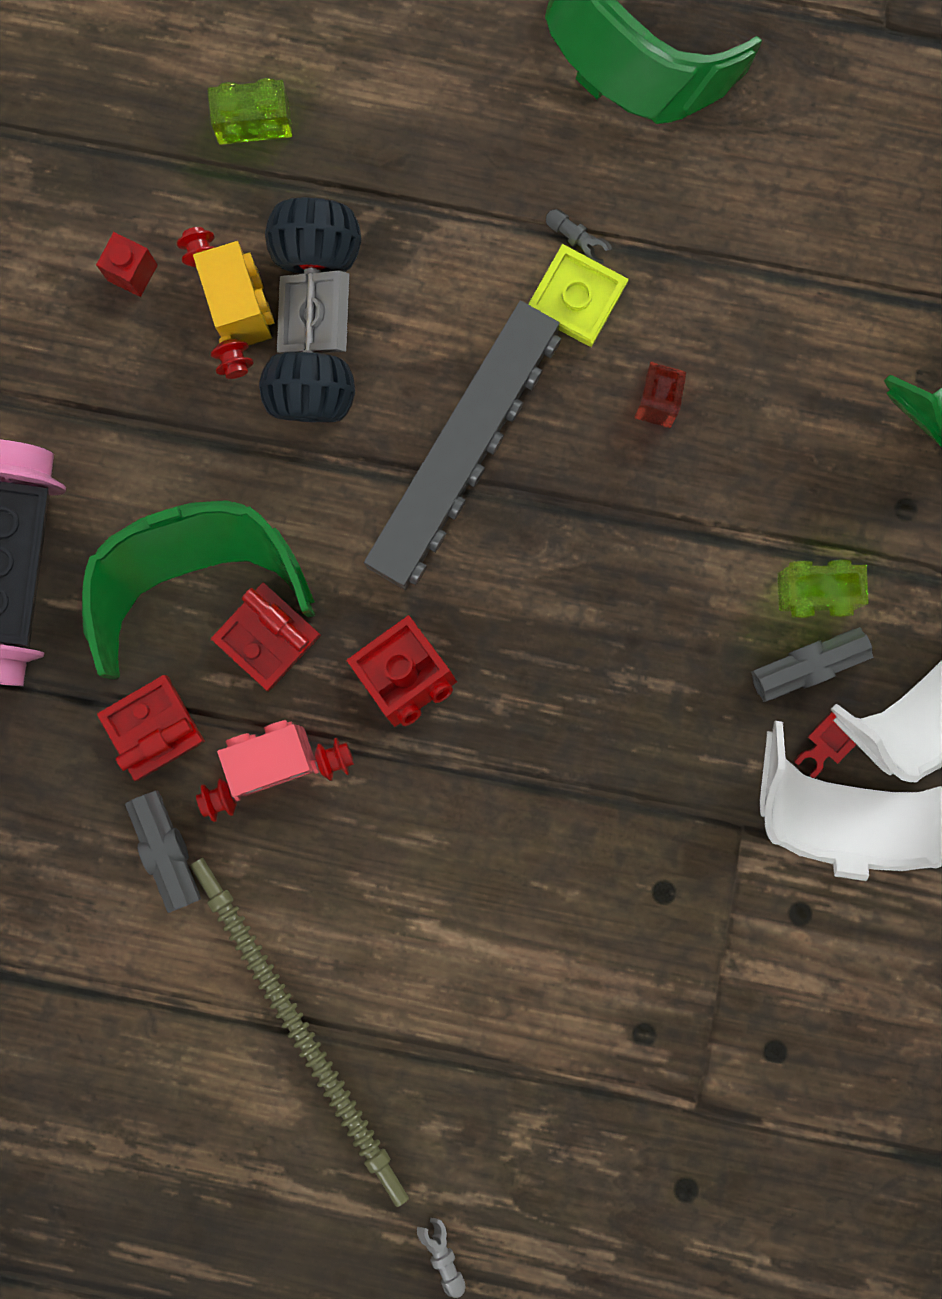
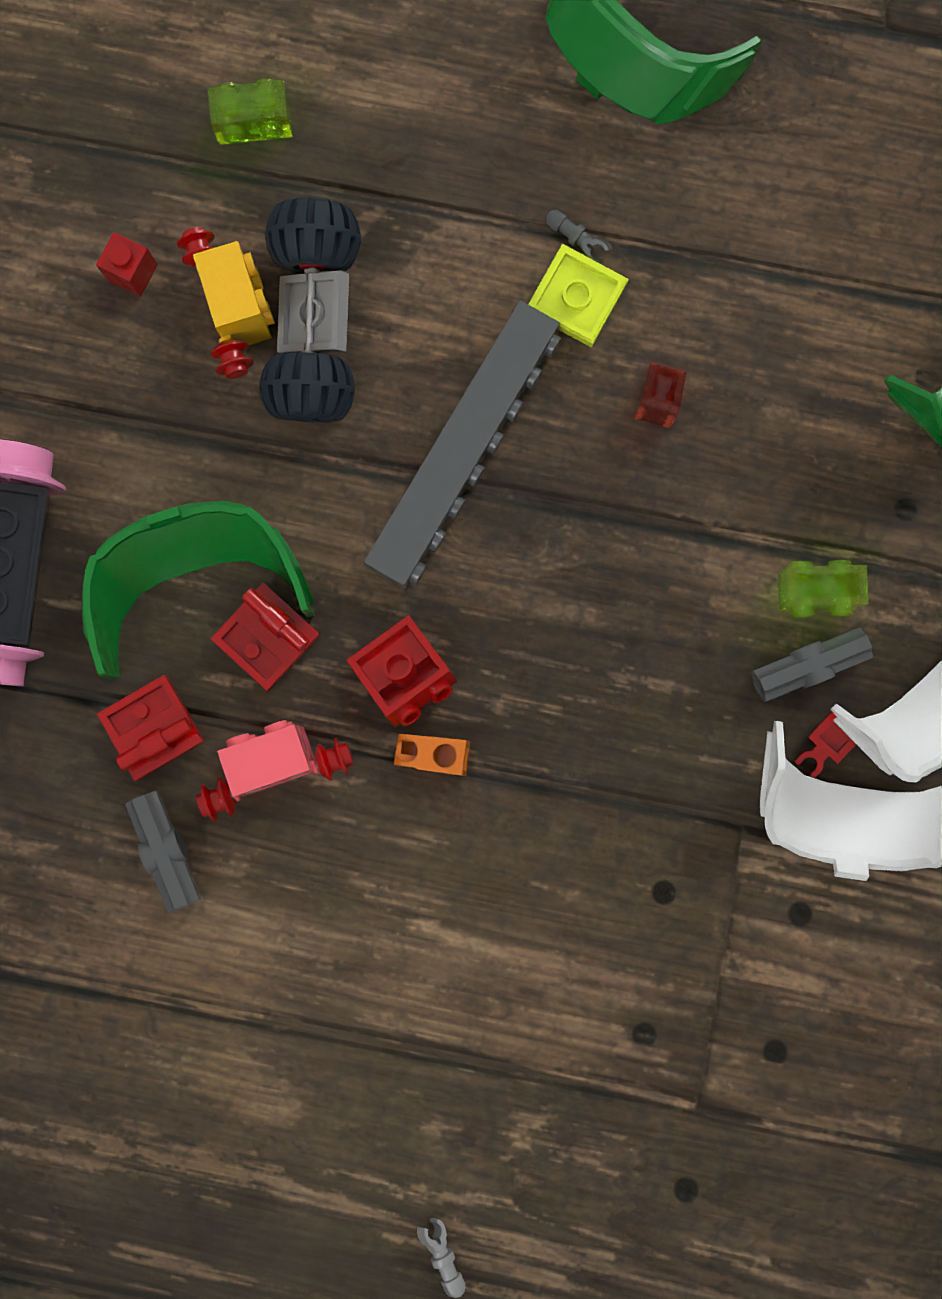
(376, 1158): olive hose -> none
(432, 754): none -> orange leg

